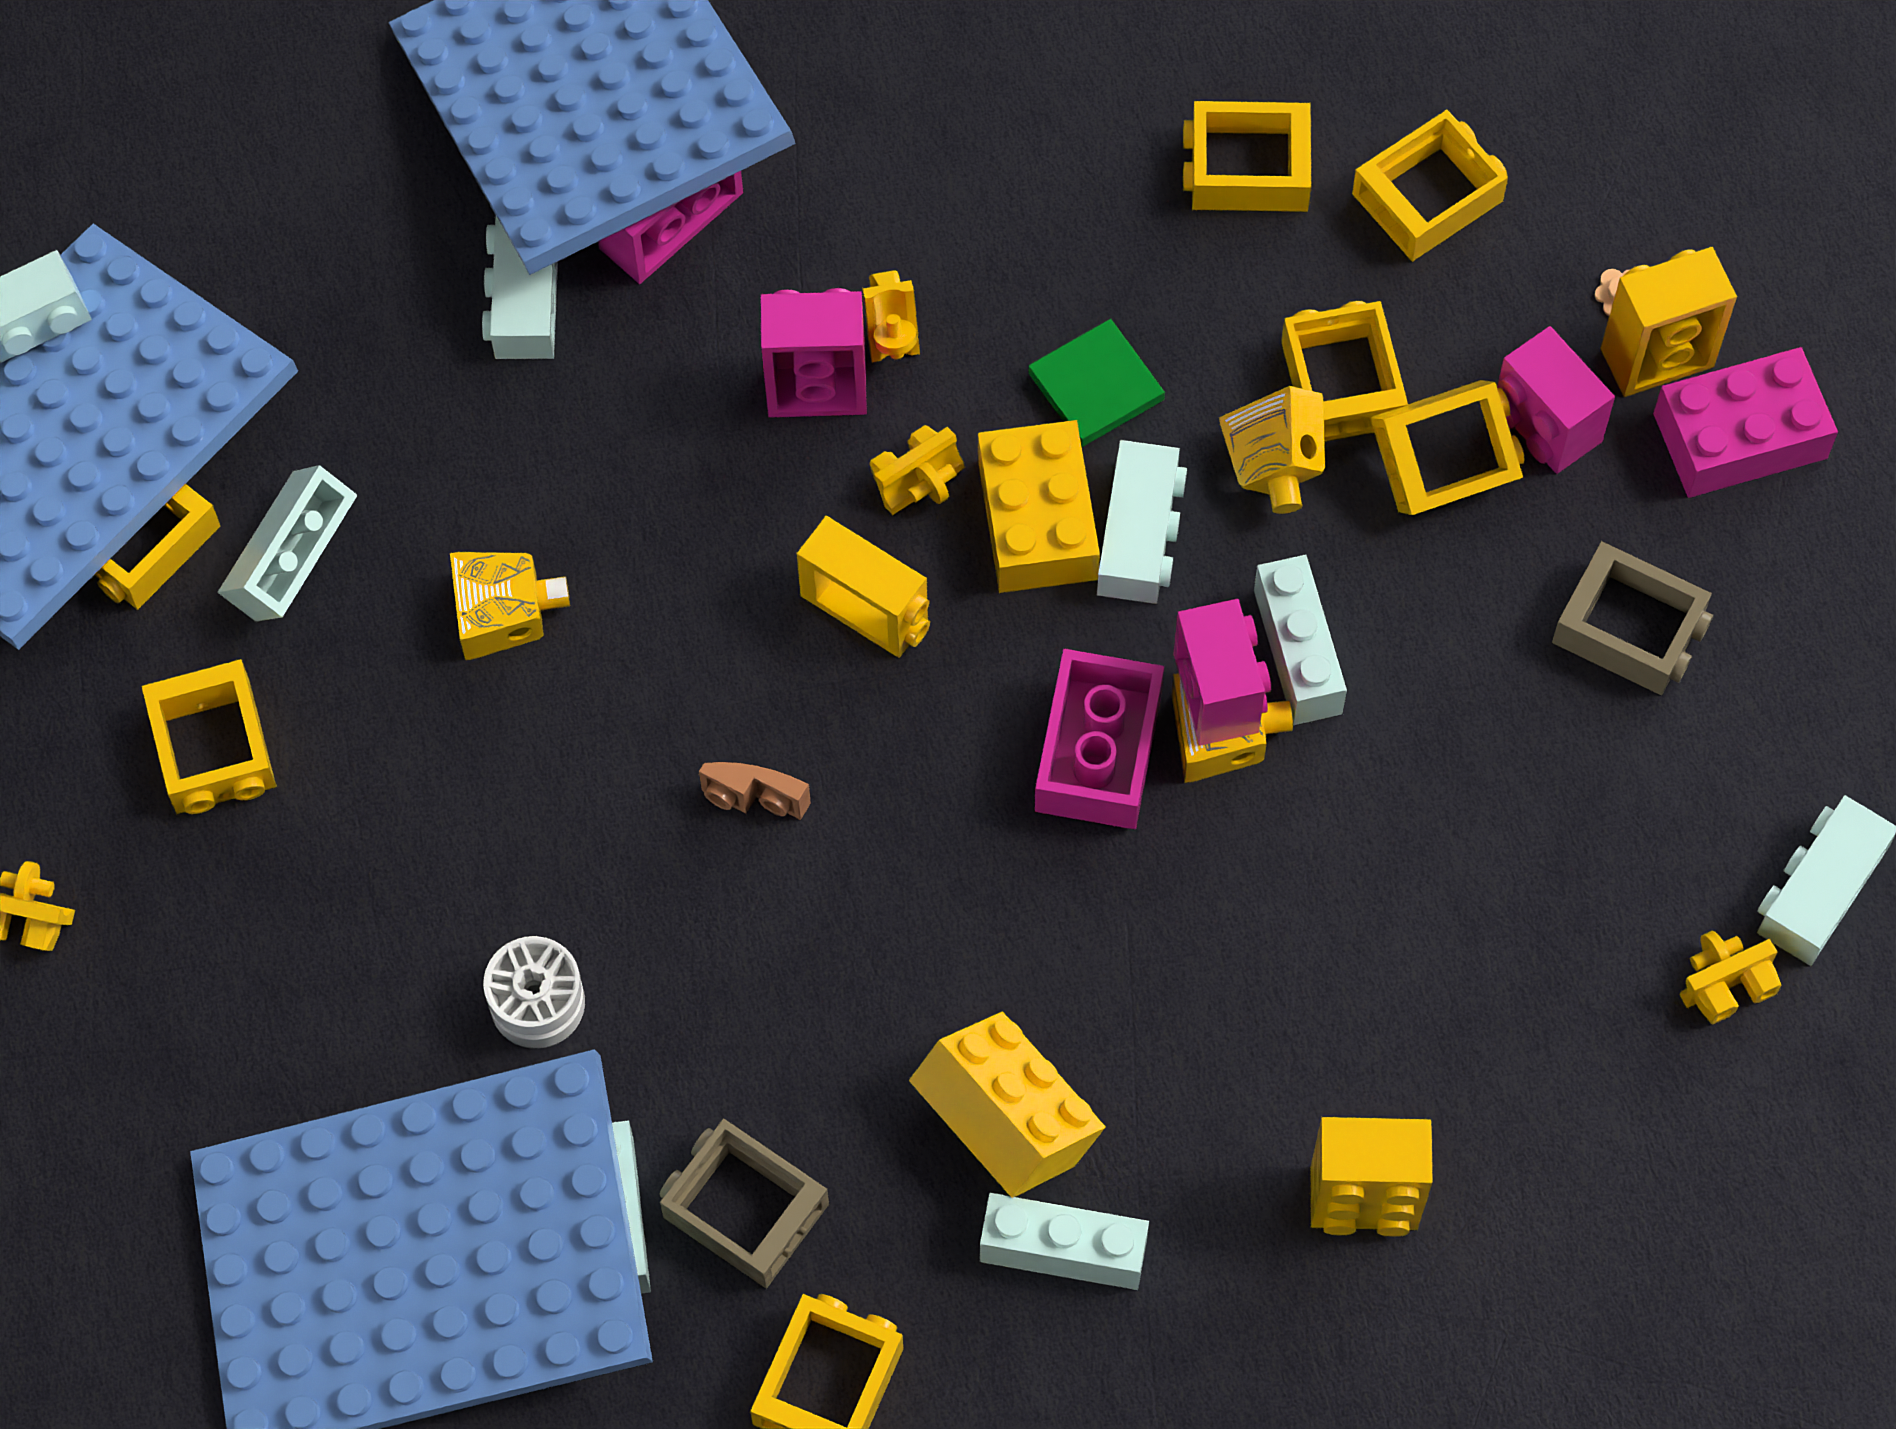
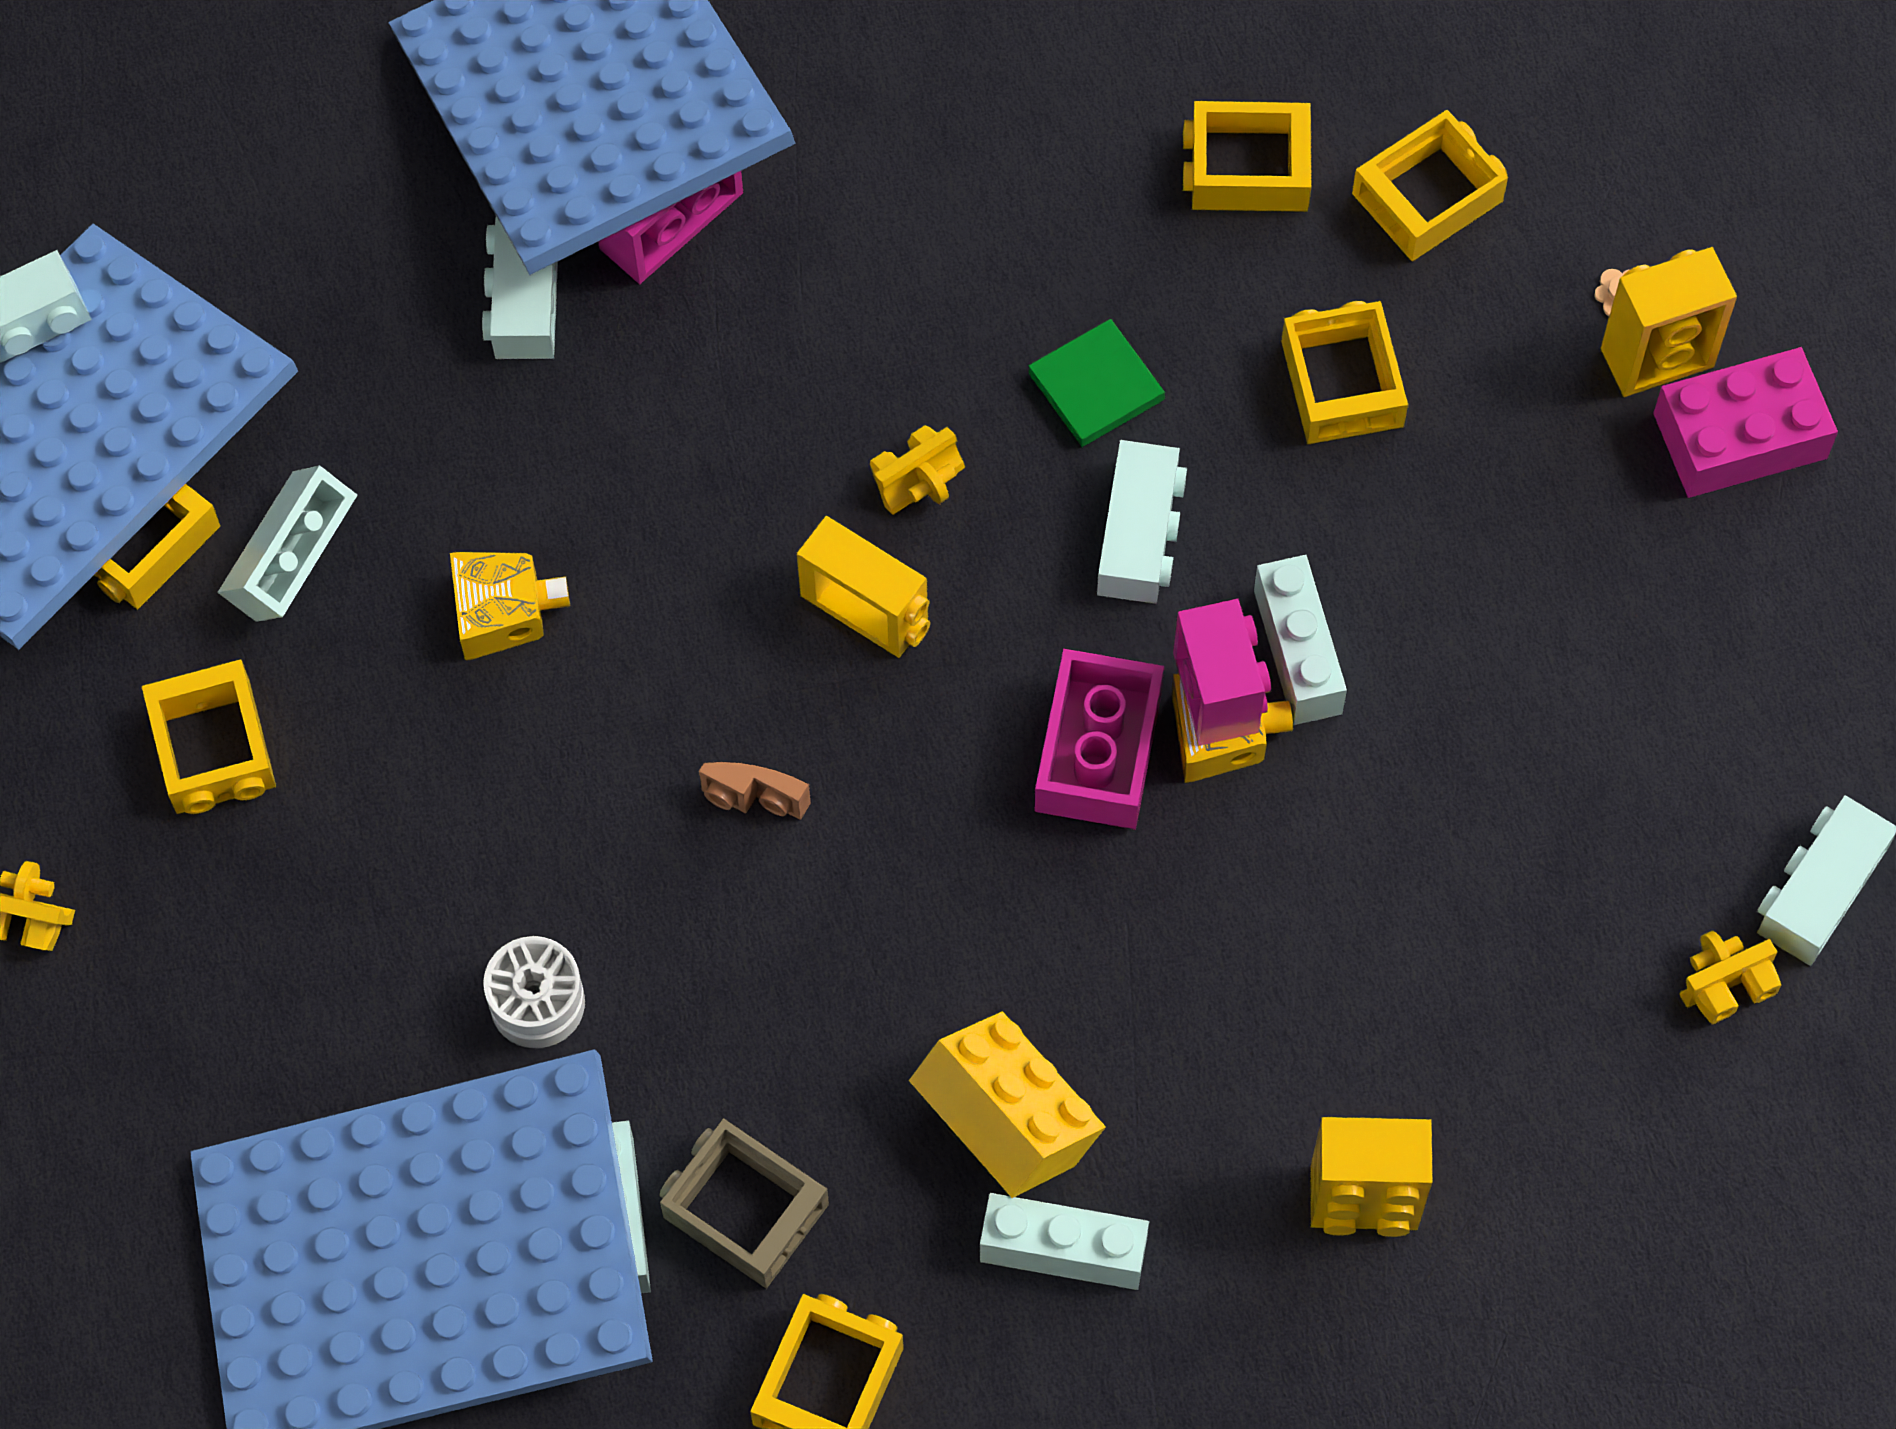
(813, 353): dark pink brick -> none
(890, 317): yellow hips -> none
(1038, 506): yellow brick -> none
(1277, 444): yellow torso -> none
(1400, 457): yellow window -> none
(1554, 400): dark pink brick -> none
(1615, 654): dark tan window -> none

